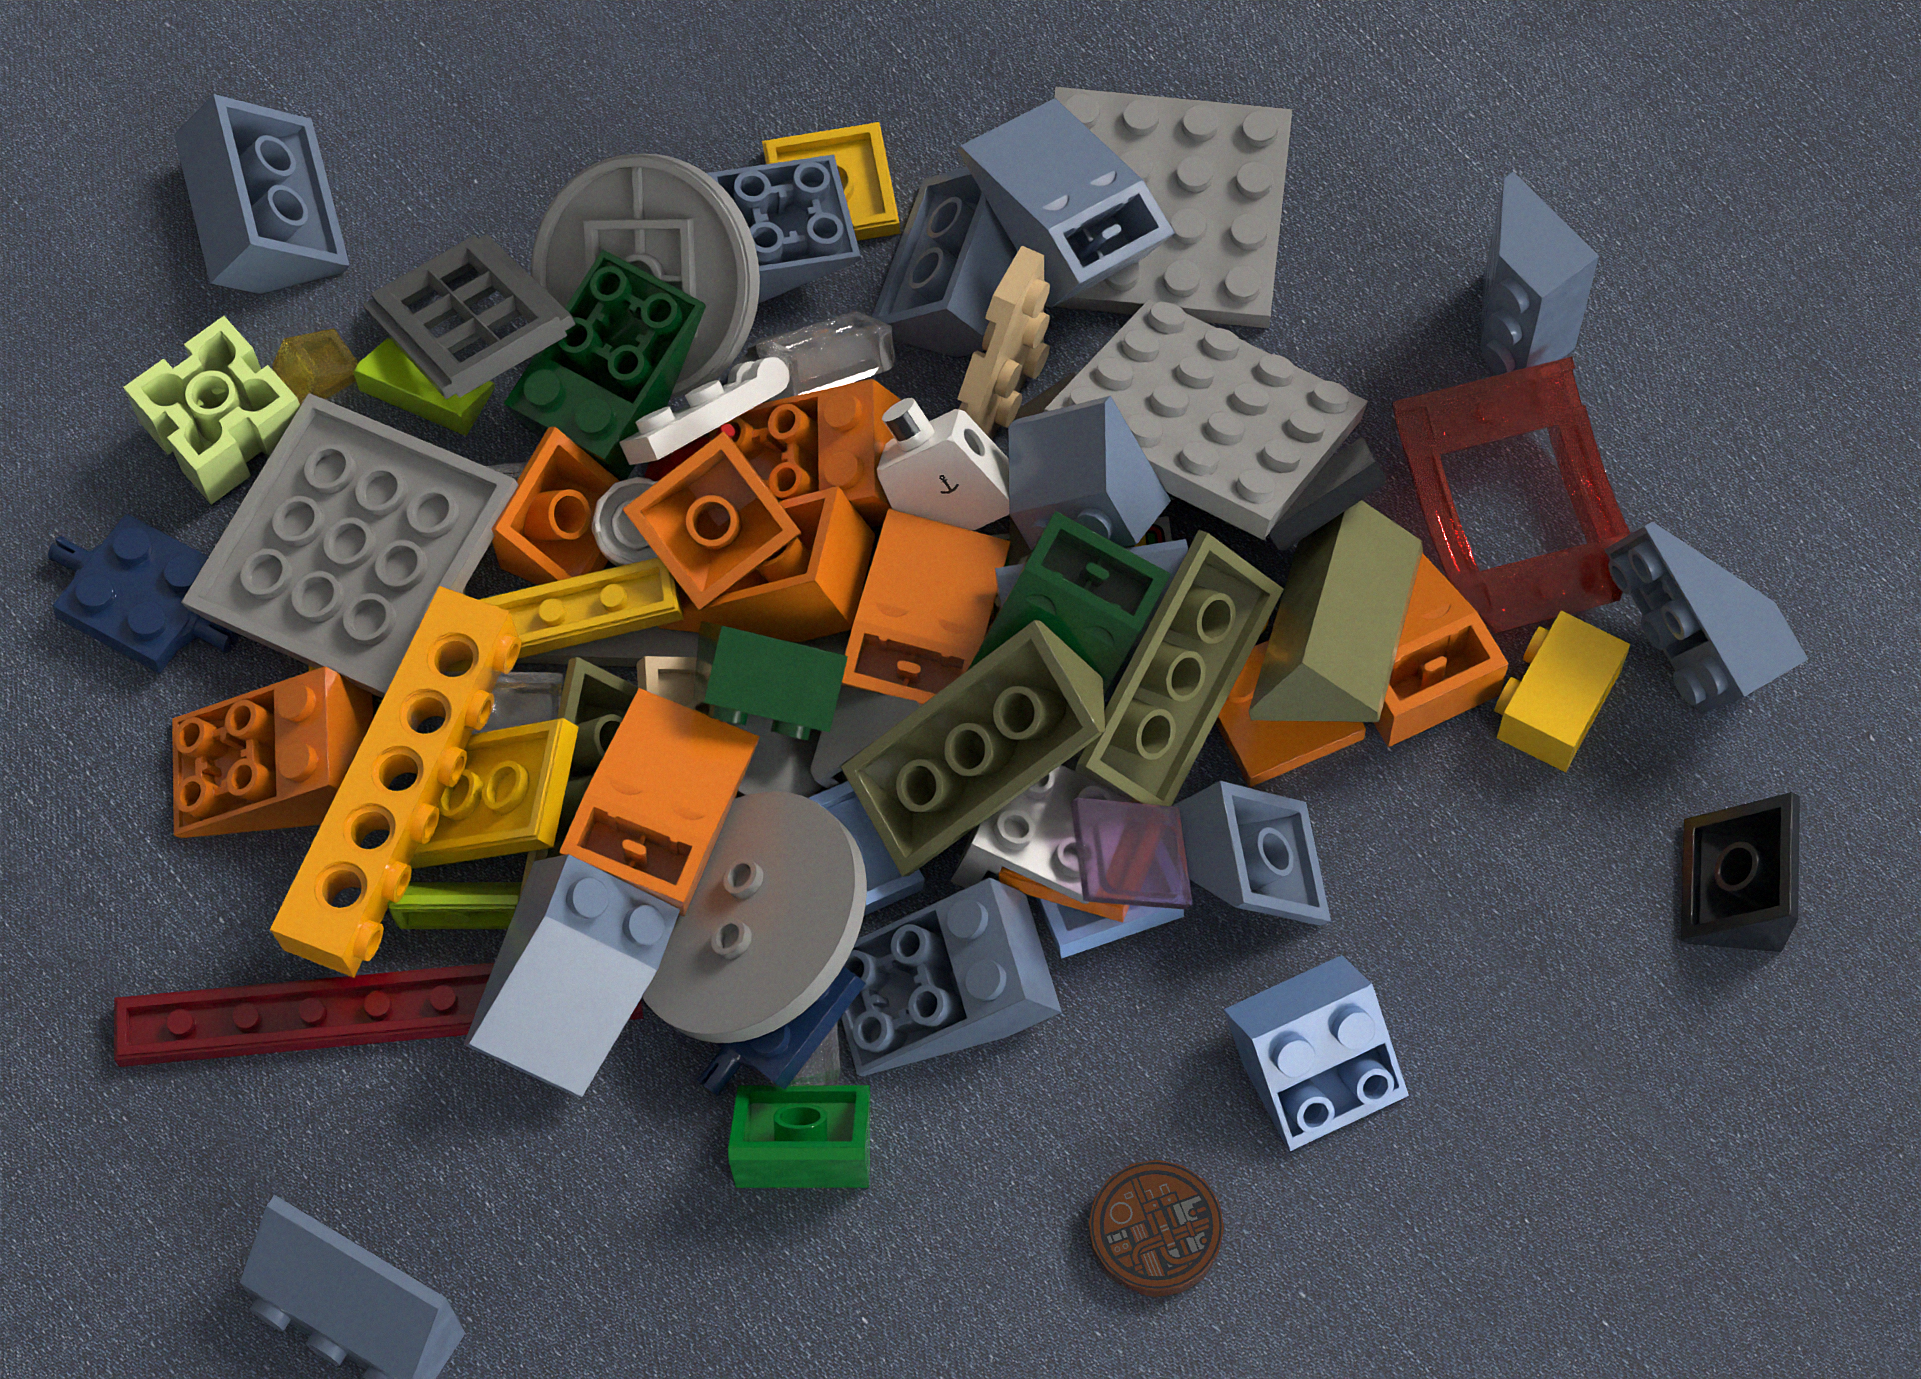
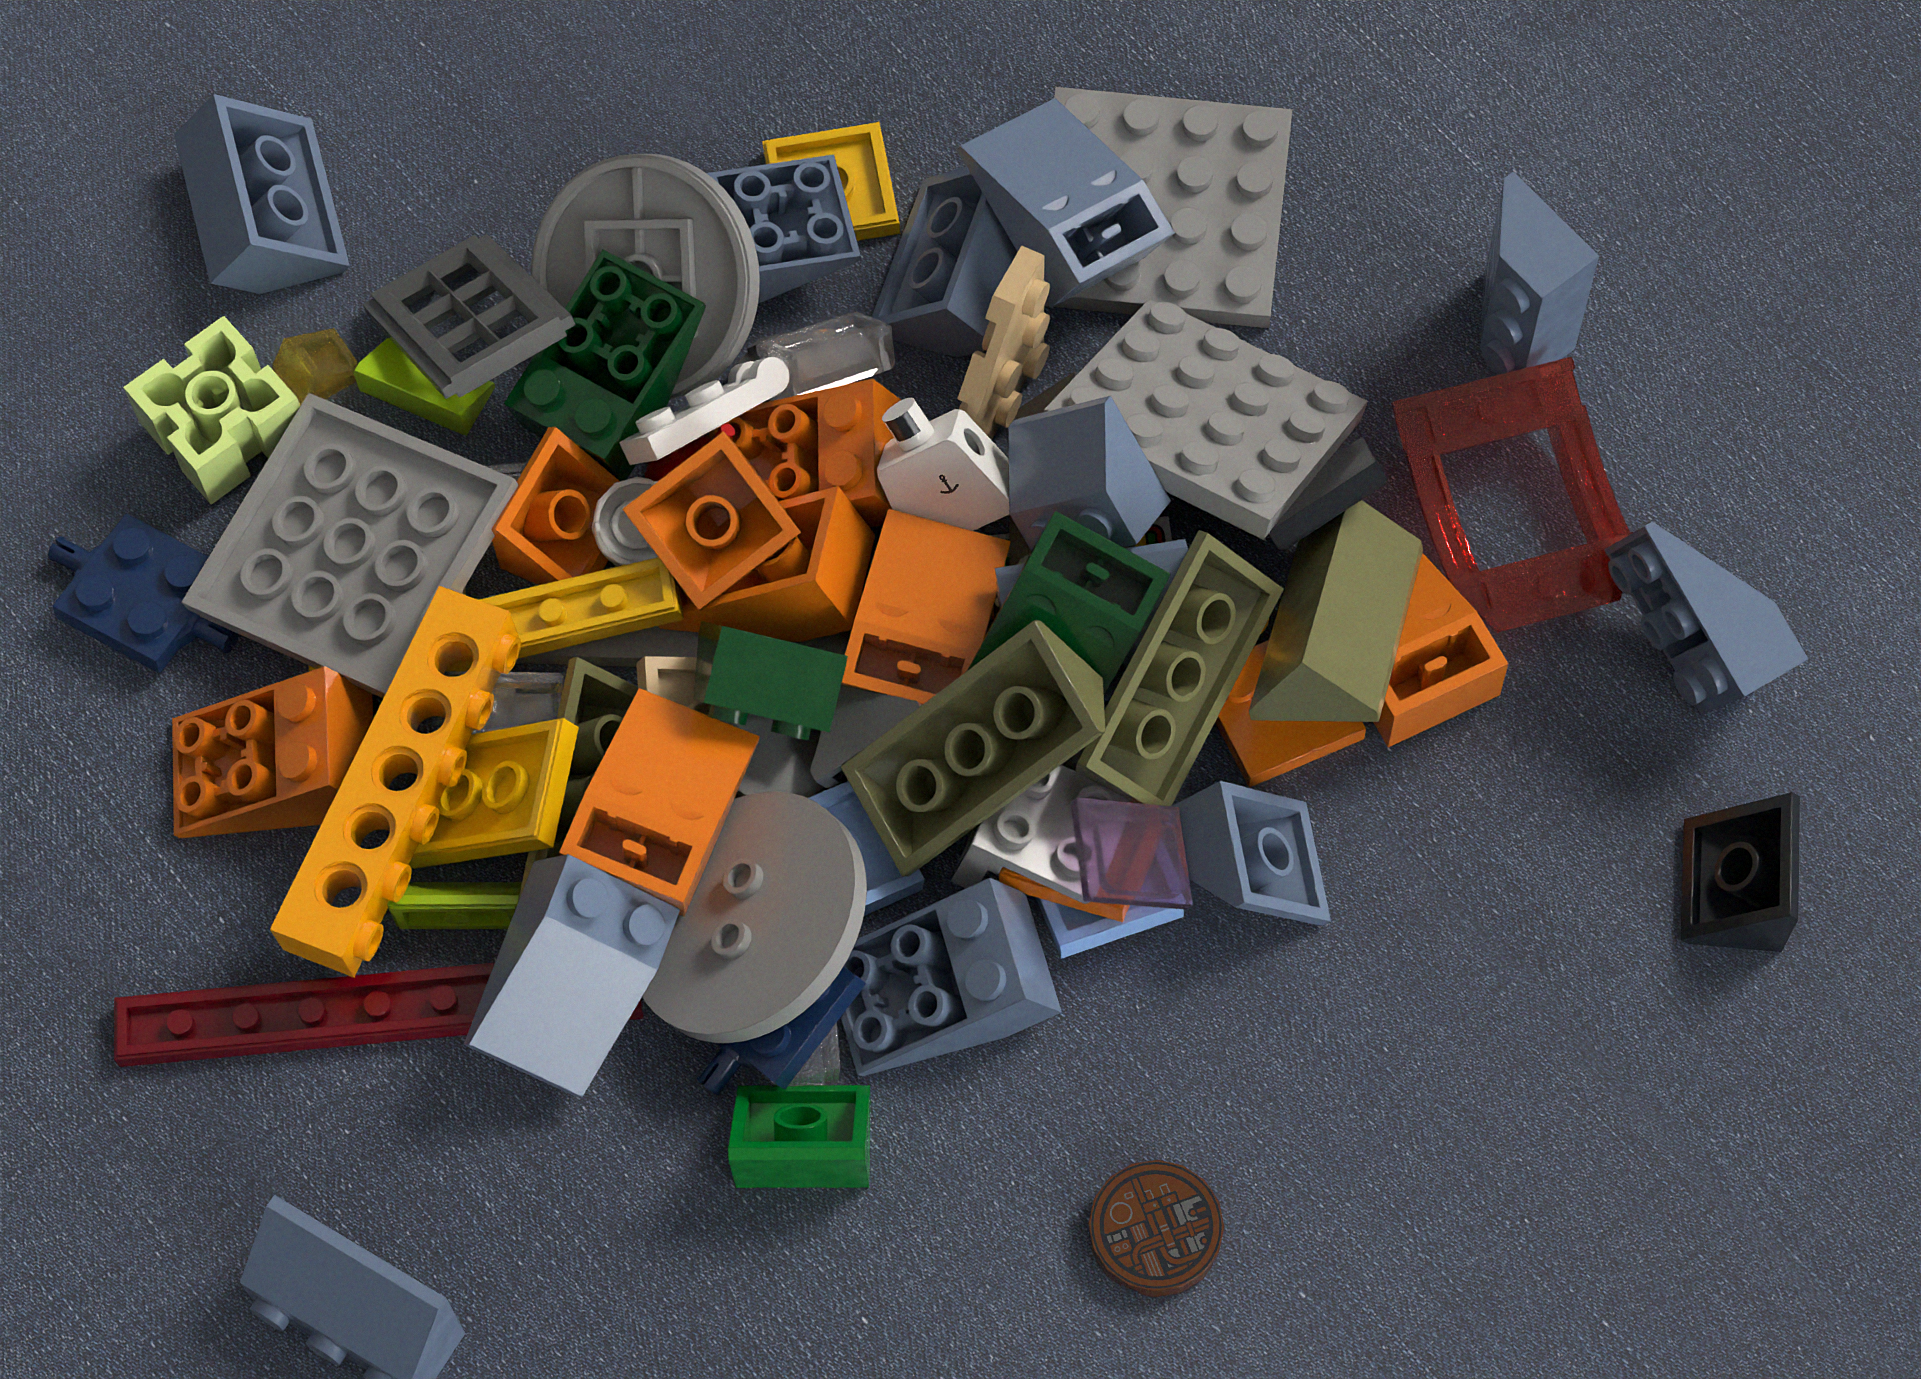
(1317, 1051): medium blue slope -> none
(1561, 691): yellow brick -> none

